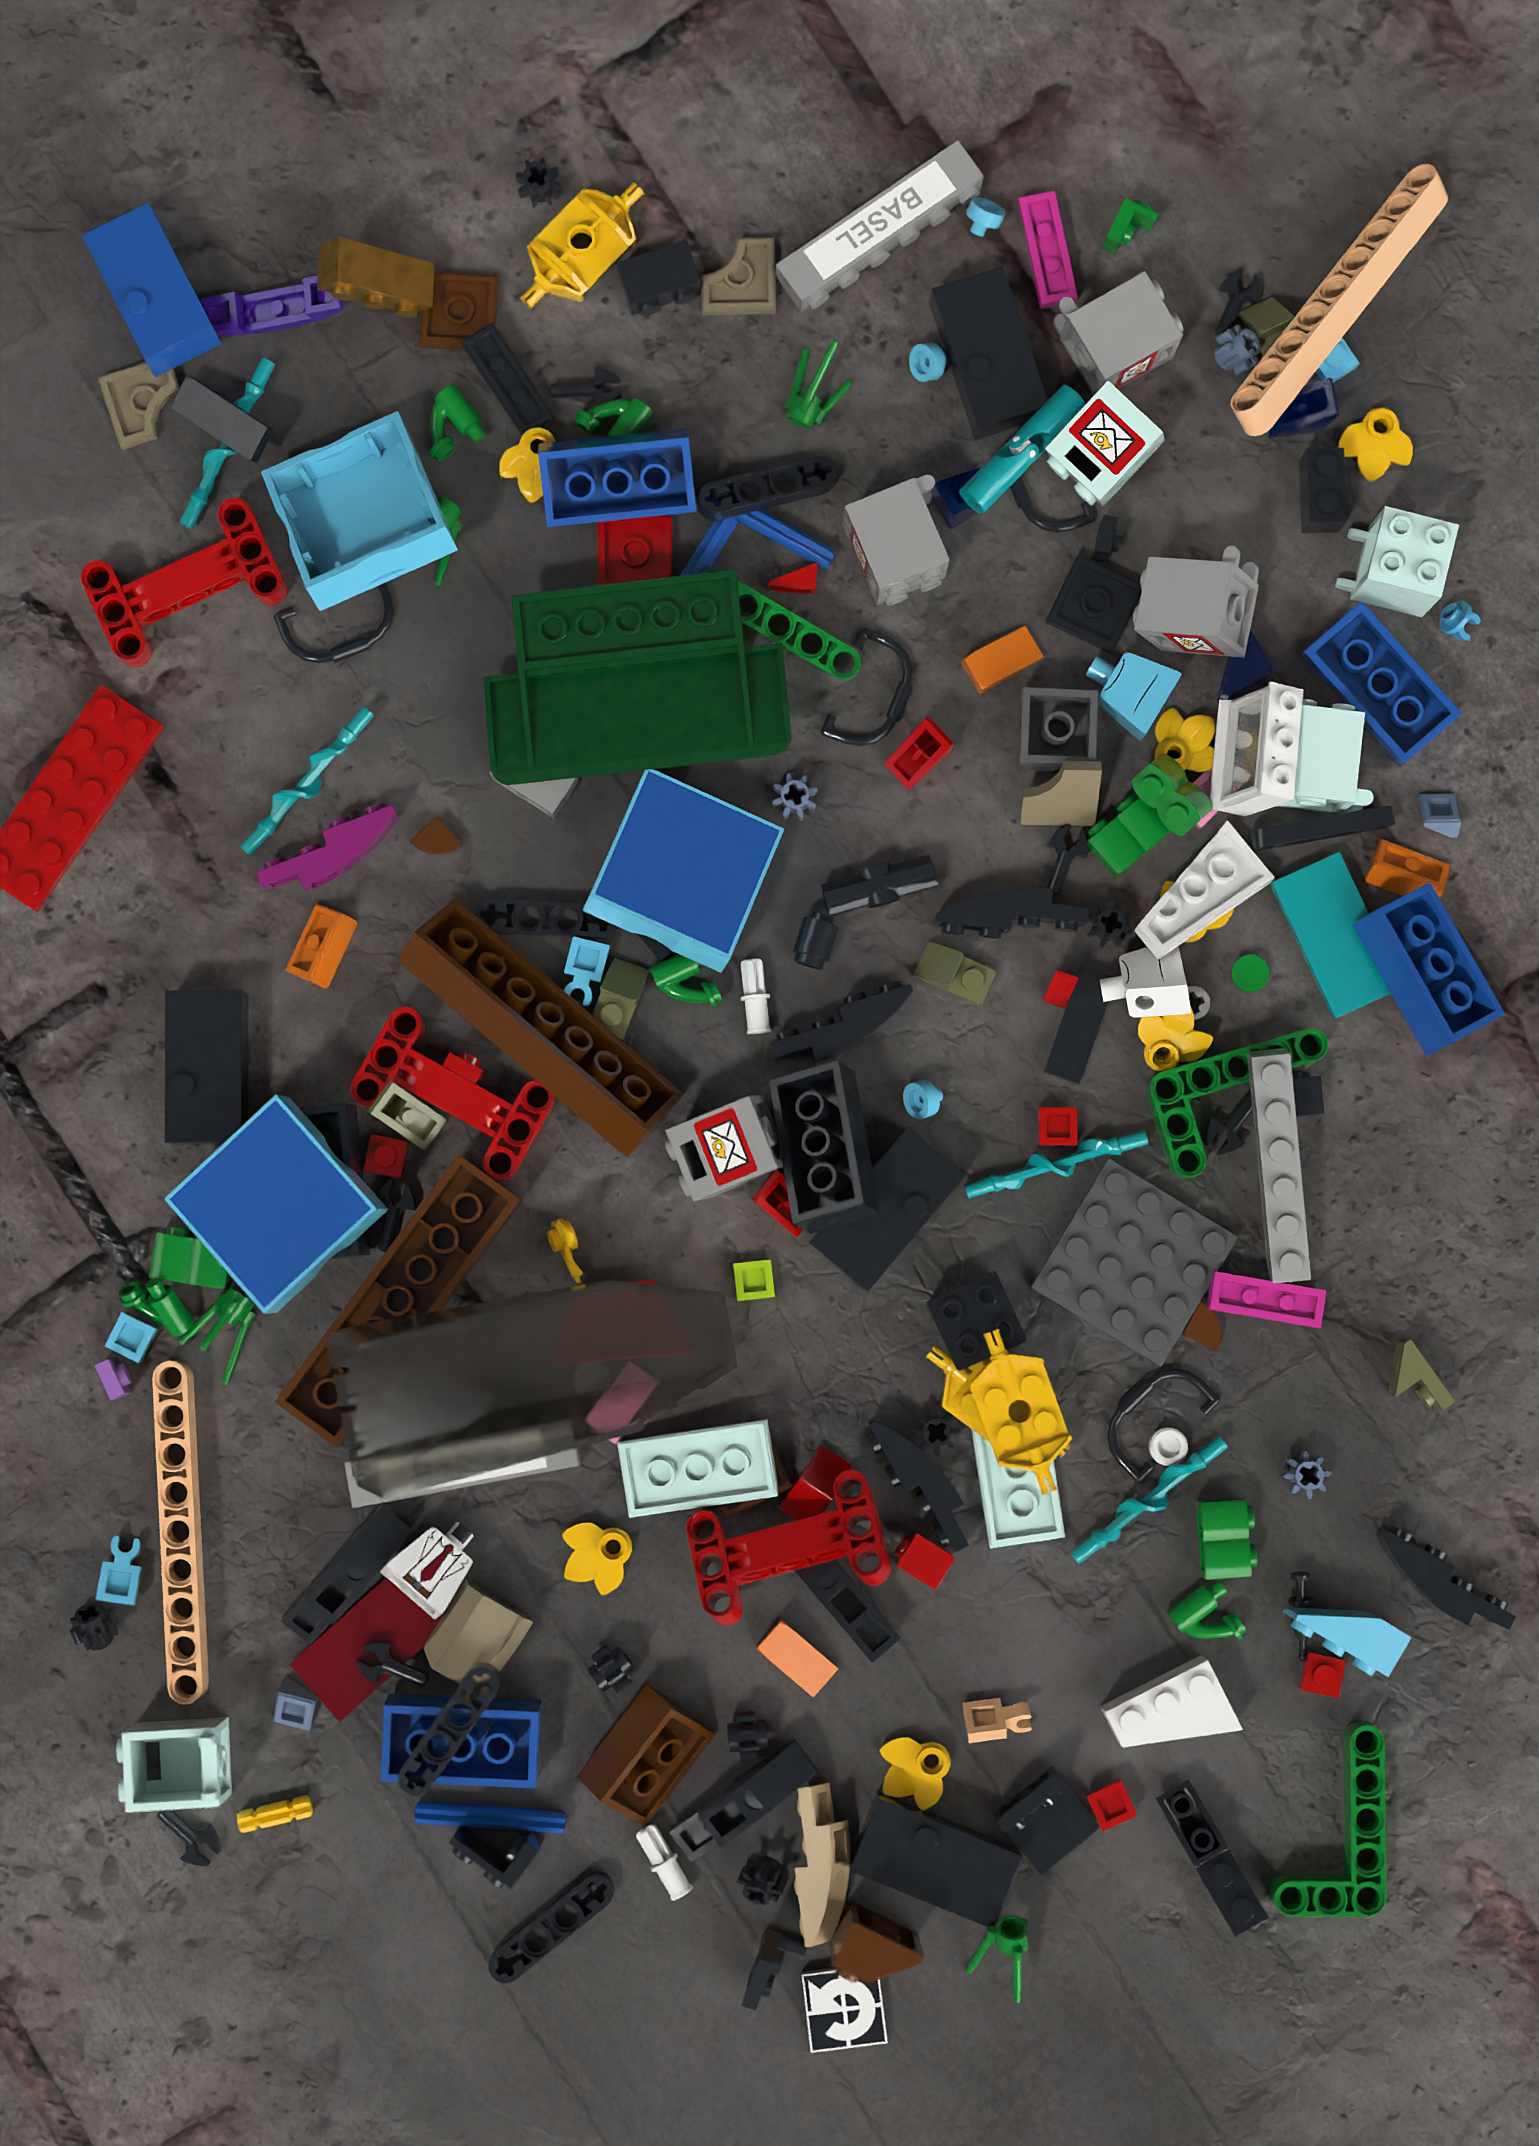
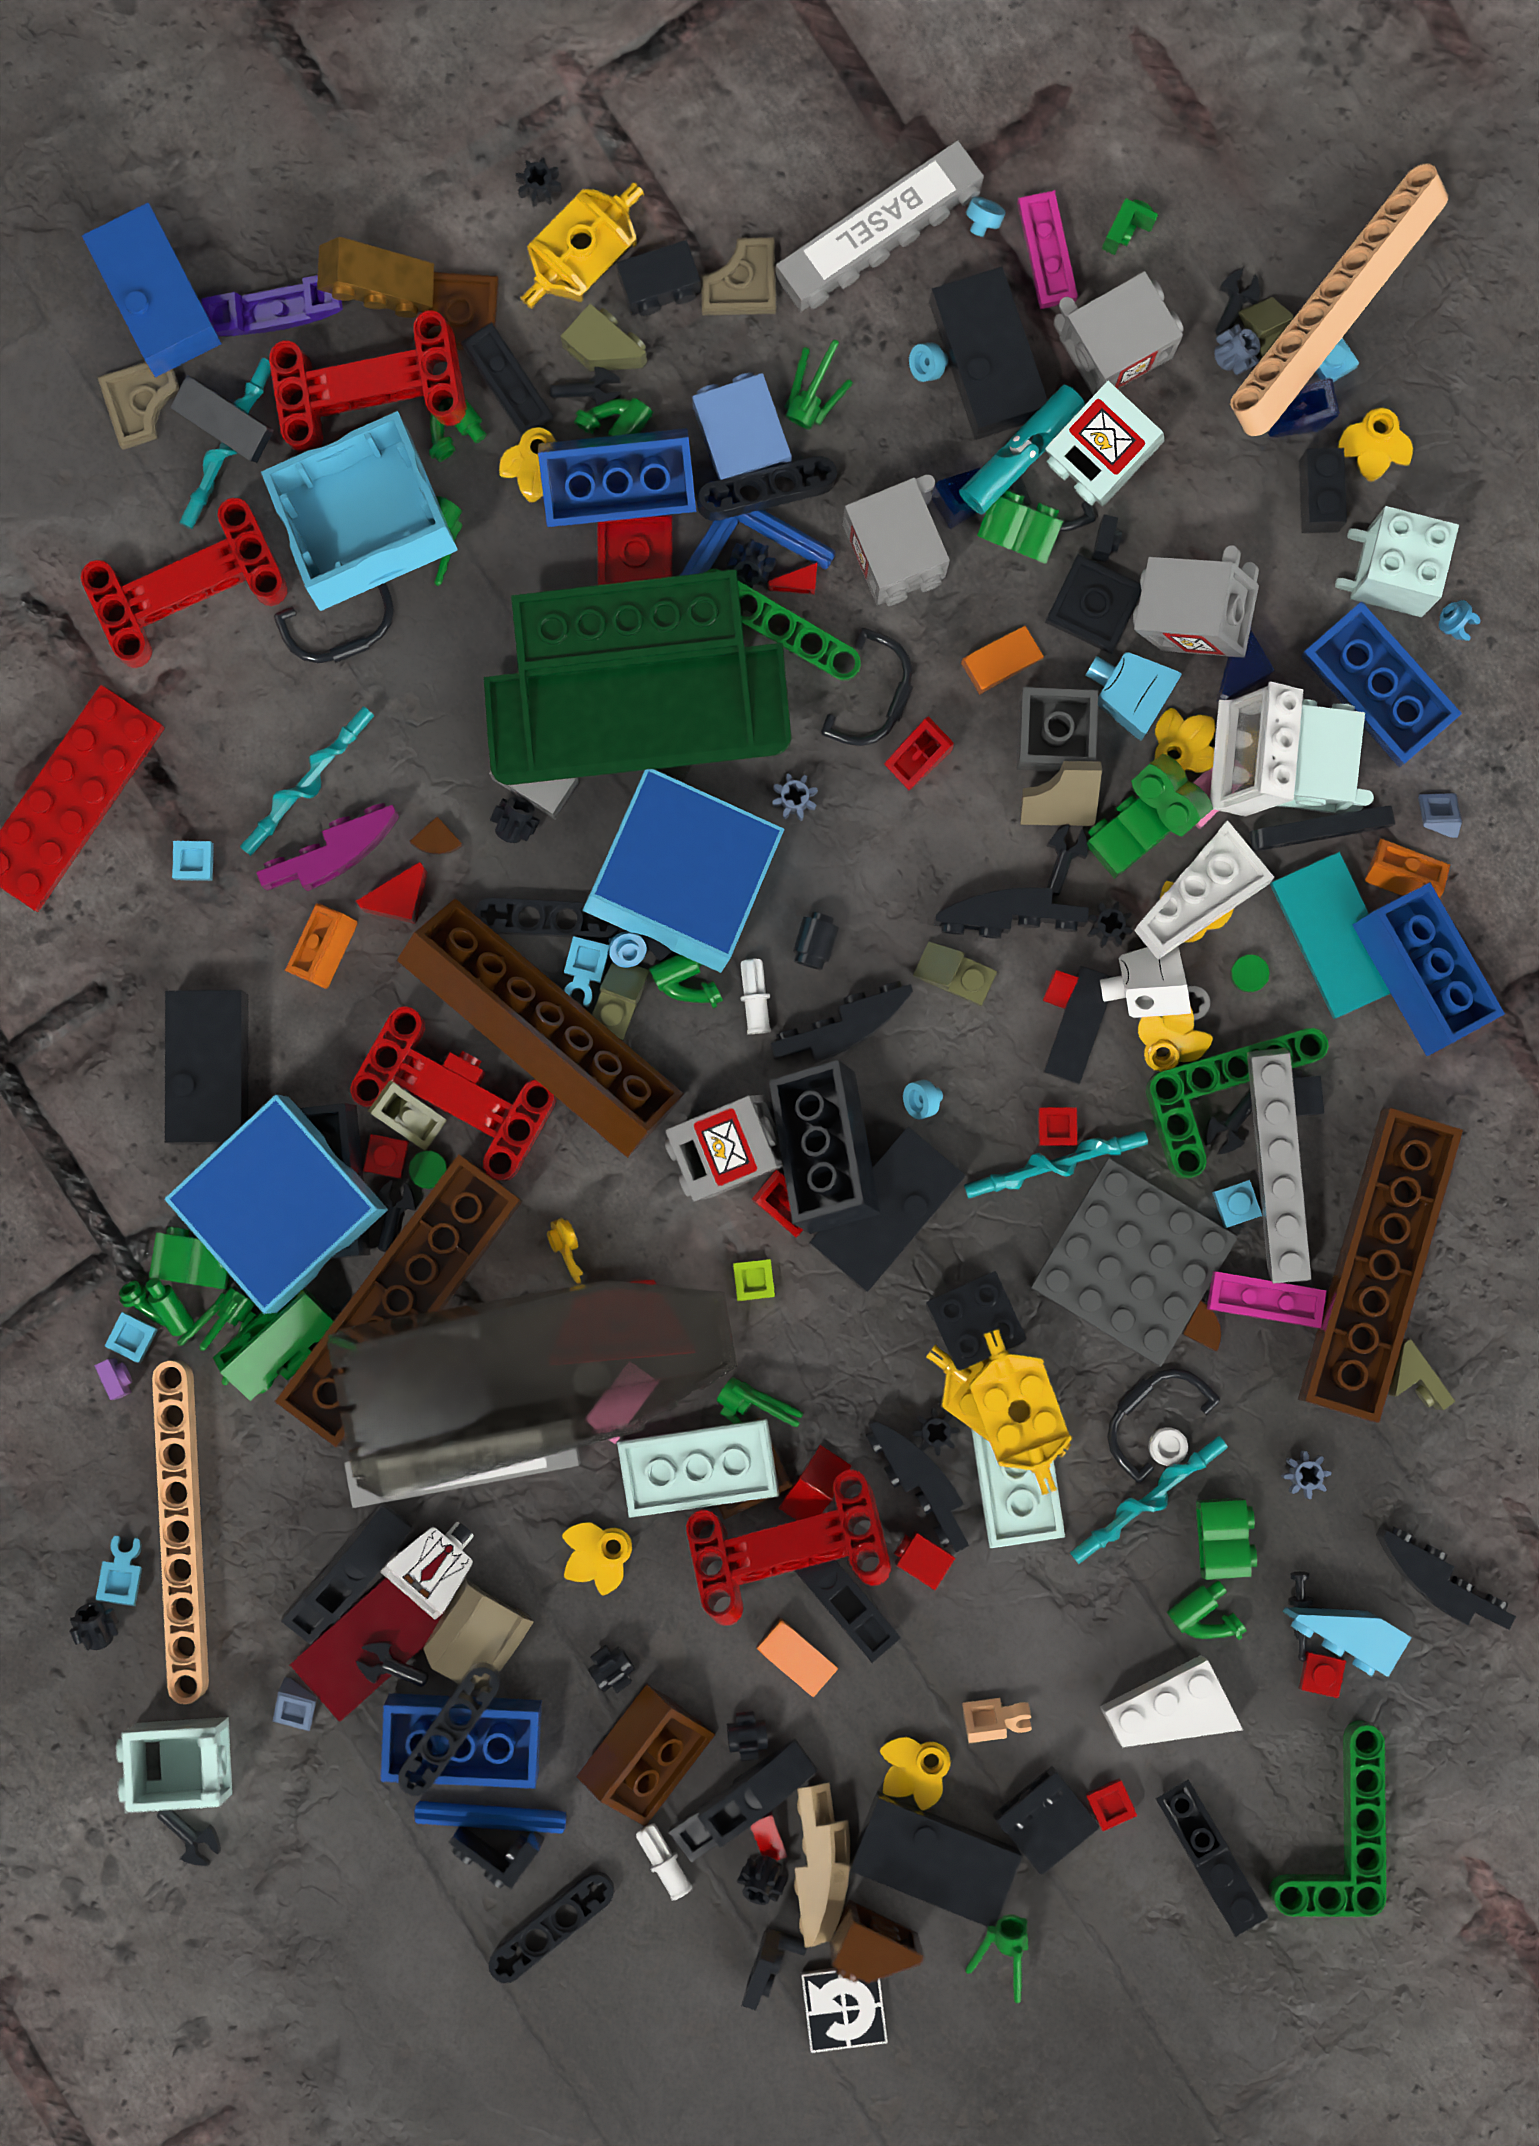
(193, 860): none -> medium azure plate
(273, 1345): none -> green piece
(274, 1813): yellow axle -> none
(367, 382): none -> red beam
(398, 897): none -> red slope
(427, 1169): none -> green tile
(514, 819): none -> black gear
(600, 343): none -> olive slope
(627, 949): none -> plate
(740, 426): none -> medium blue brick
(740, 1397): none -> green plant
(751, 563): none -> black gear
(768, 1837): none -> red piece
(879, 885): black piece -> none
(1022, 526): none -> green brick
(1237, 1204): none -> medium azure plate
(1380, 1264): none -> reddish brown brick

